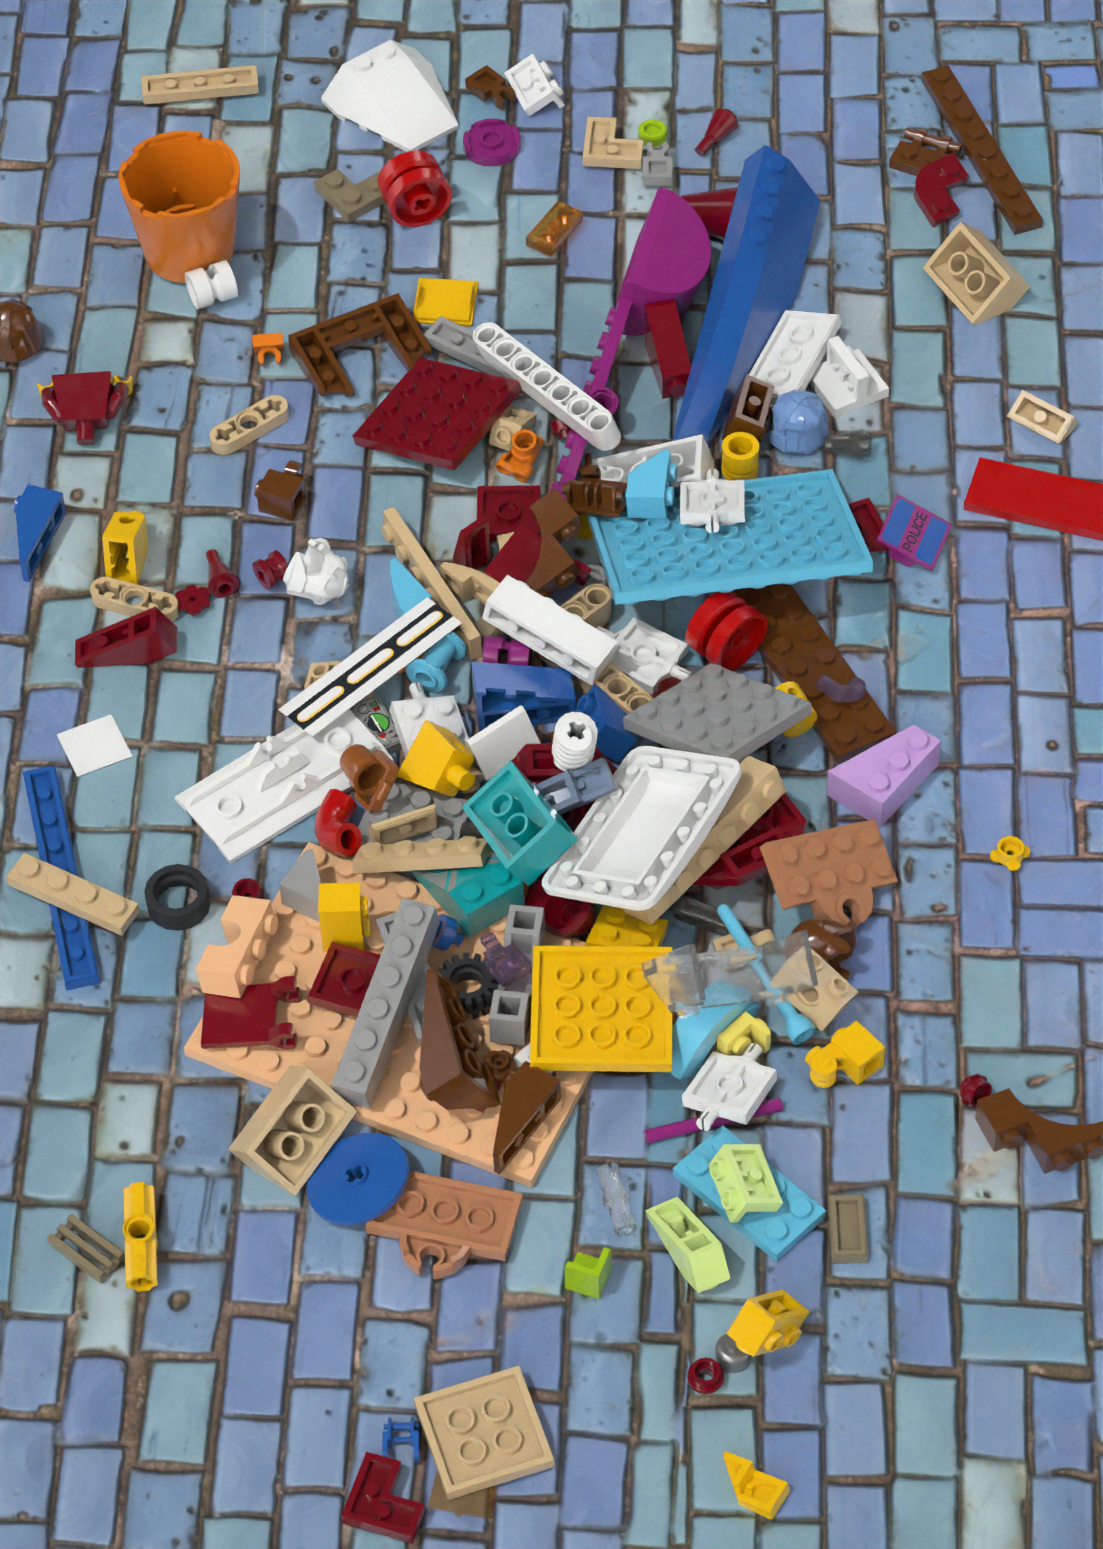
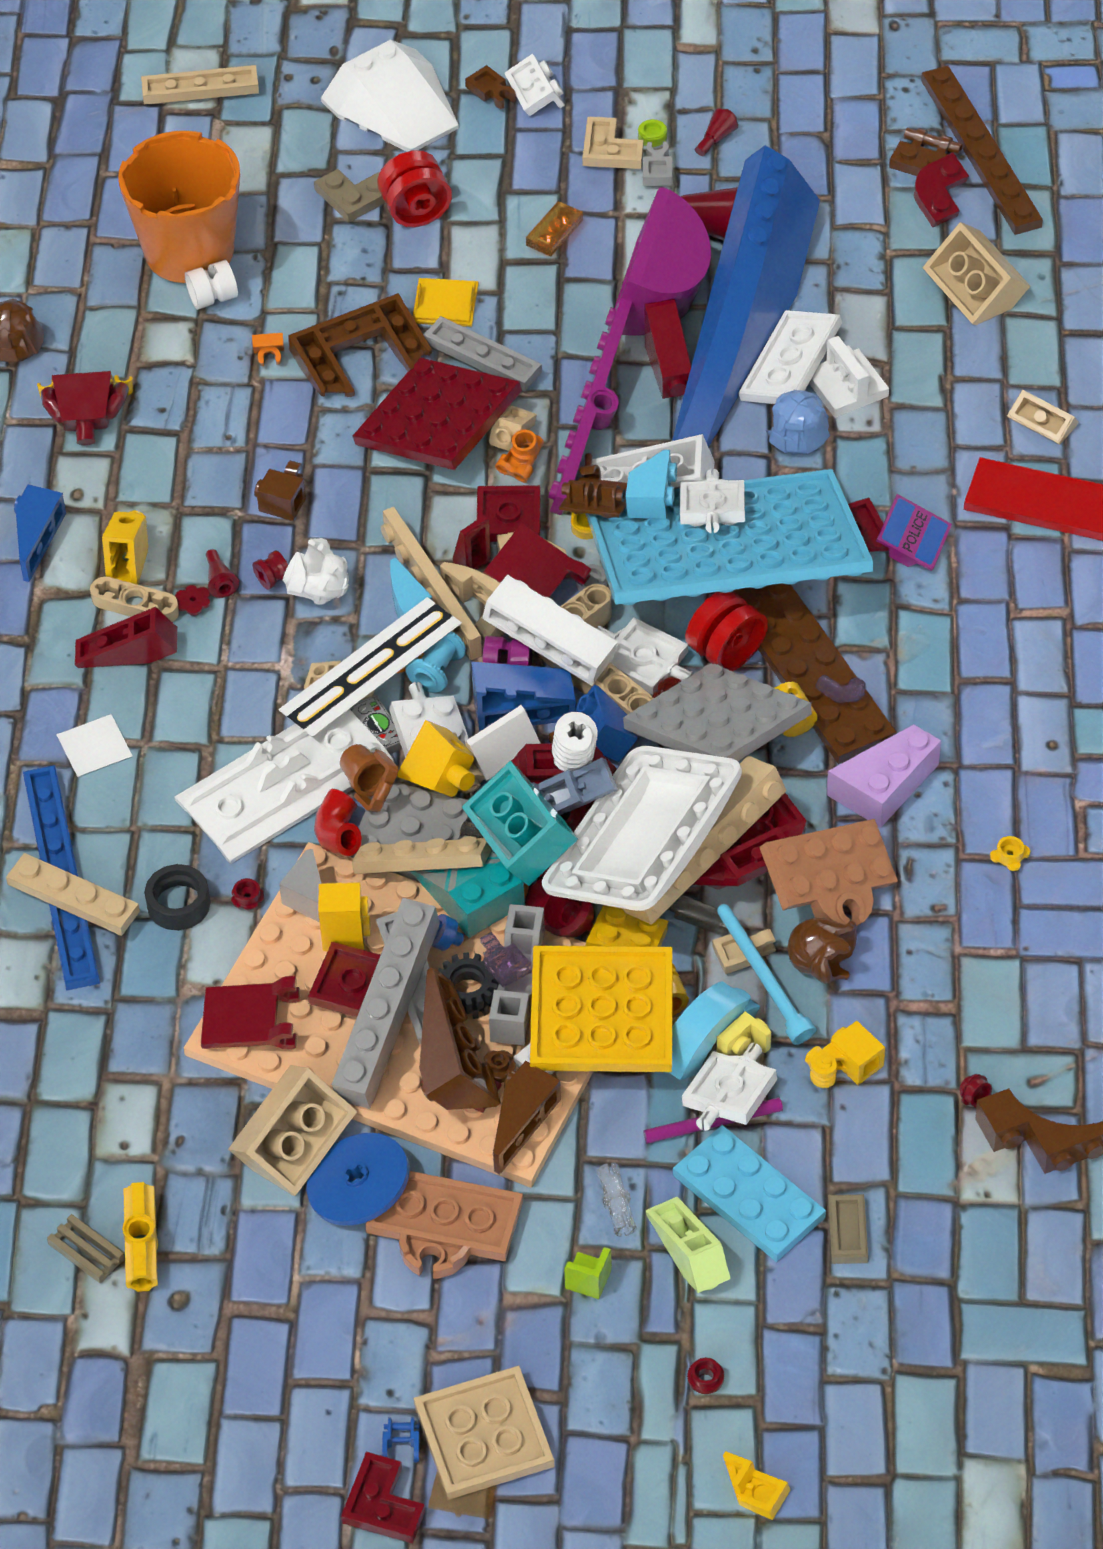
(226, 440): tan beam -> none
(247, 929): light nougat arch -> none
(404, 825): tan slope -> none
(491, 142): magenta tile -> none
(547, 386): white beam -> none
(557, 525): reddish brown arch -> none
(560, 428): dark red plate -> none
(729, 1356): flat silver piece -> none
(732, 976): clear windscreen -> none
(740, 456): yellow piece -> none
(744, 1180): yellowish green bracket -> none
(750, 408): reddish brown brick -> none
(768, 1323): yellow brick -> none
(827, 999): tan brick -> none
(850, 444): clear smoke cone -> none

